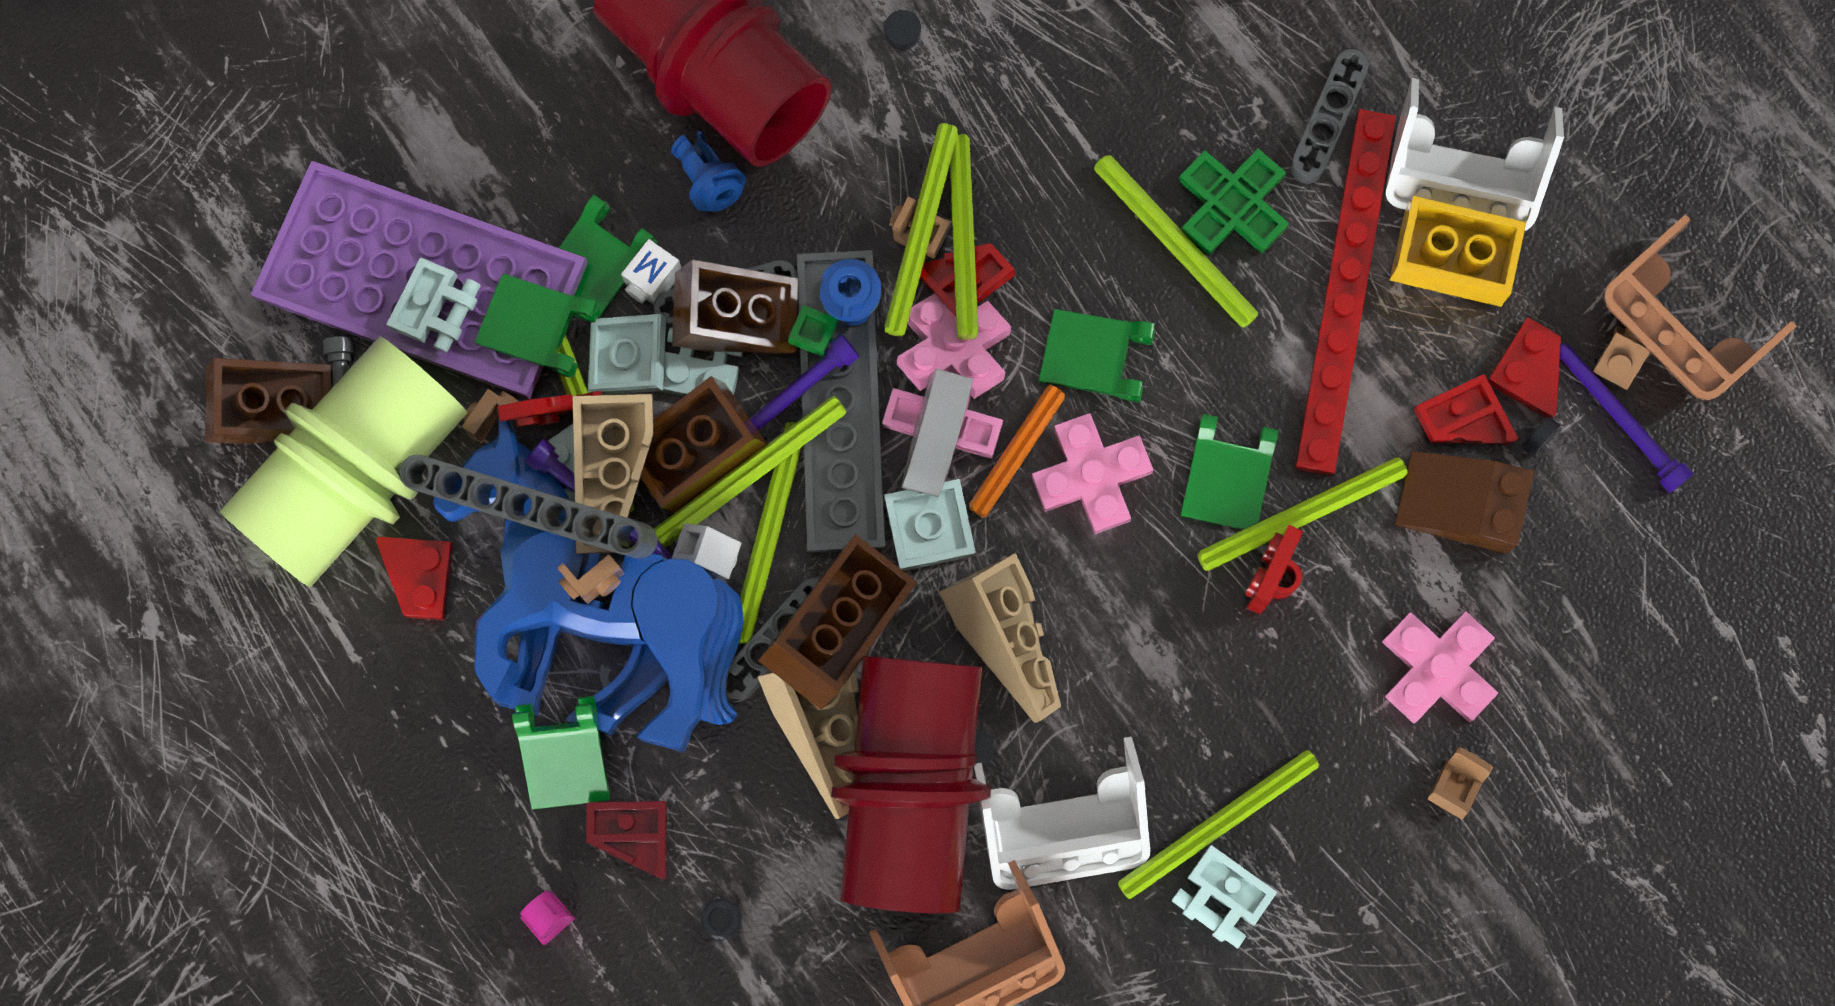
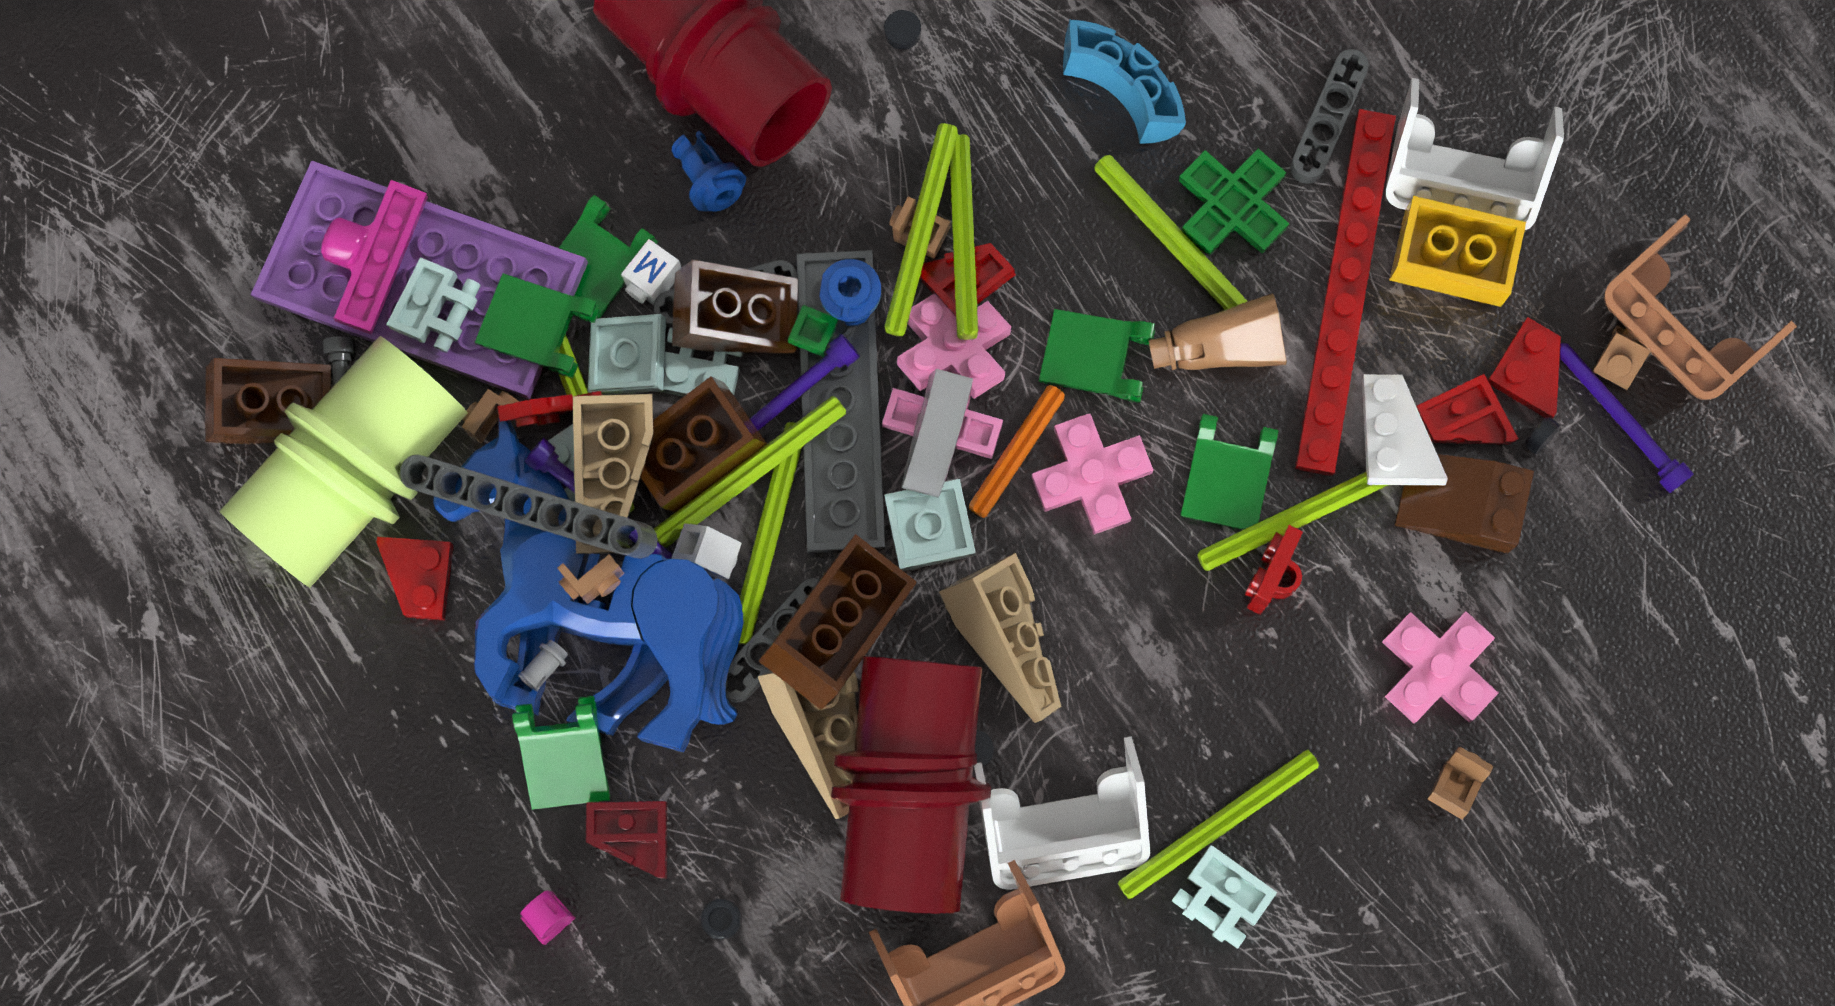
(372, 254): none -> dark pink plate
(543, 665): none -> light grey pin
(1127, 73): none -> dark azure brick
(1232, 338): none -> medium nougat piece
(1395, 436): none -> white wing

